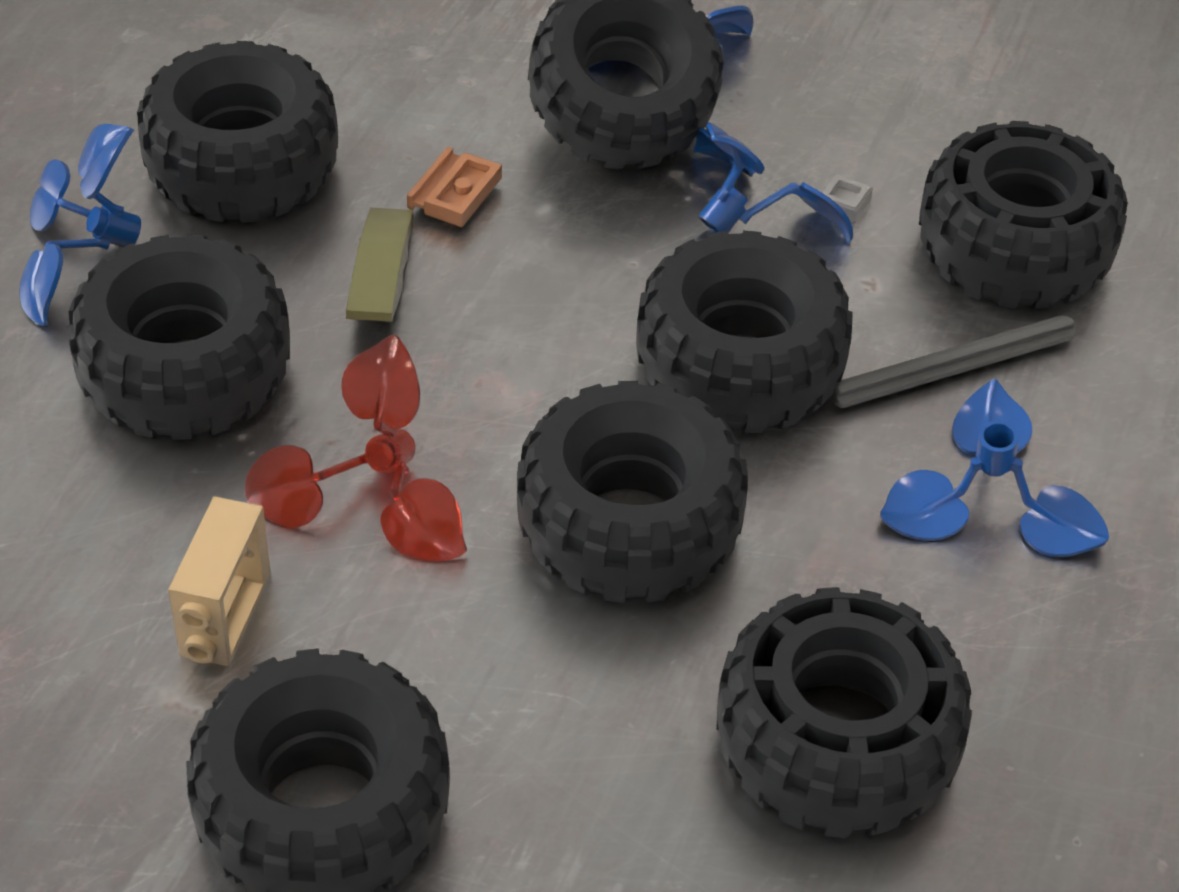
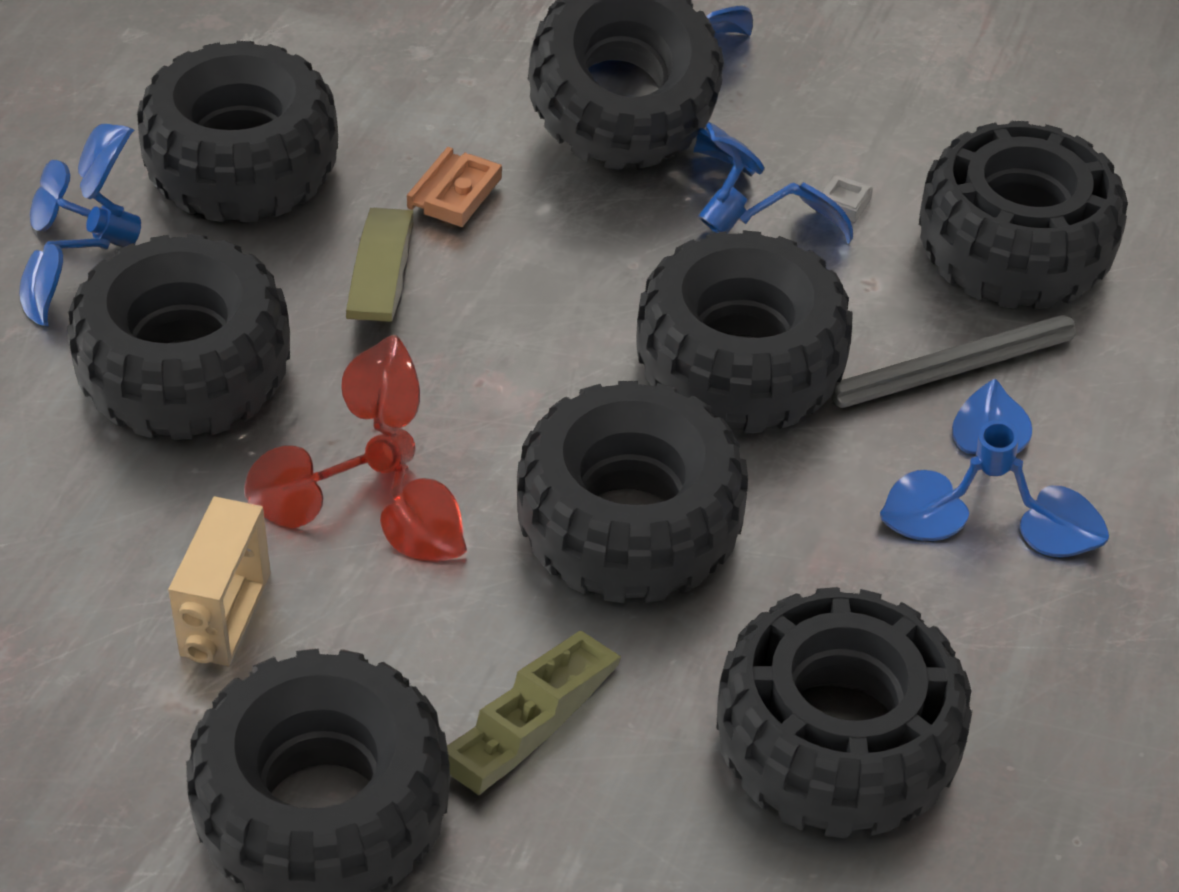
(531, 711): none -> olive slope

